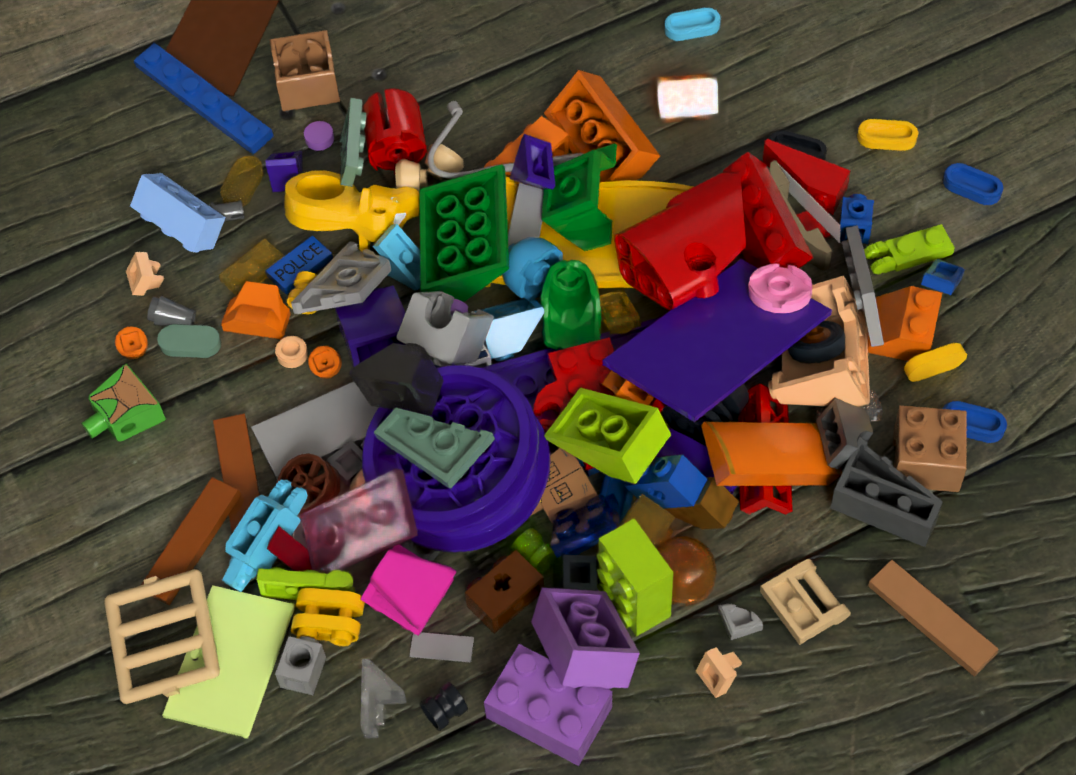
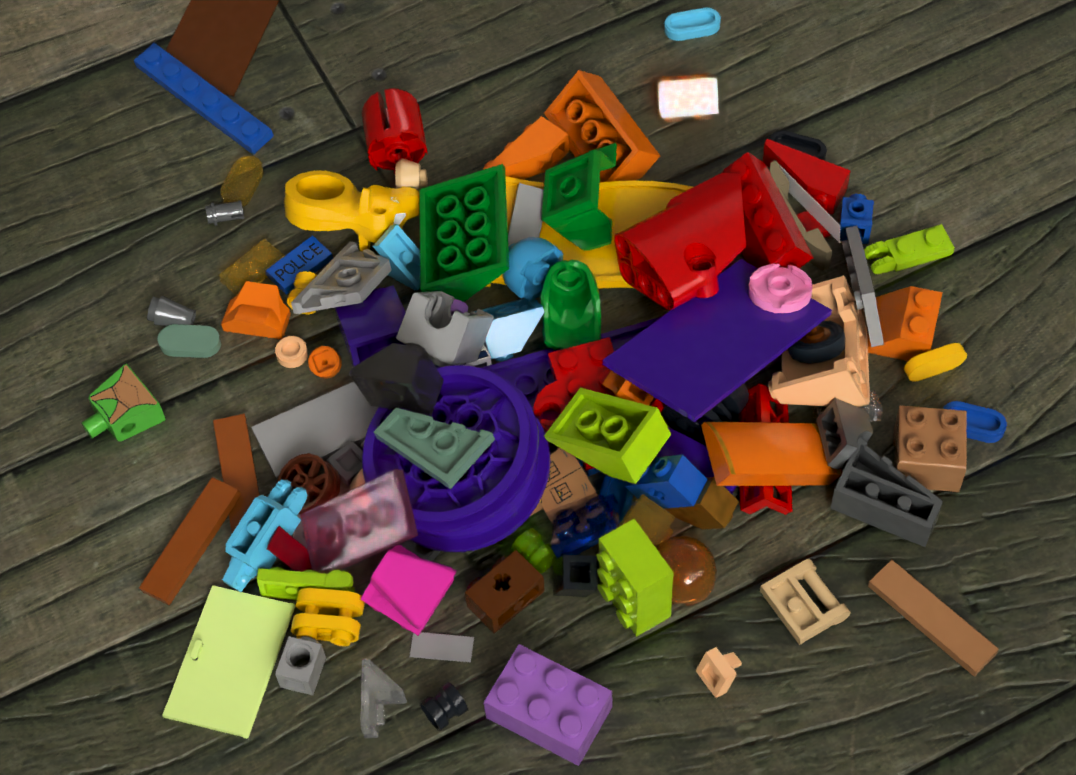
(131, 342): orange tile -> none
(141, 274): light nougat tile -> none
(177, 212): light blue brick -> none
(205, 639): tan bar -> none
(282, 168): dark purple slope -> none
(304, 70): medium nougat piece -> none
(319, 135): medium lavender tile -> none
(352, 143): sand green wing -> none
(445, 160): tan cone -> none
(456, 111): light grey piece -> none
(534, 163): dark purple slope -> none
(584, 638): medium lavender brick -> none
(618, 312): clear yellow plate -> none
(739, 621): light grey tile -> none
(887, 134): yellow tile -> none
(943, 276): blue tile -> none
(973, 184): blue tile -> none

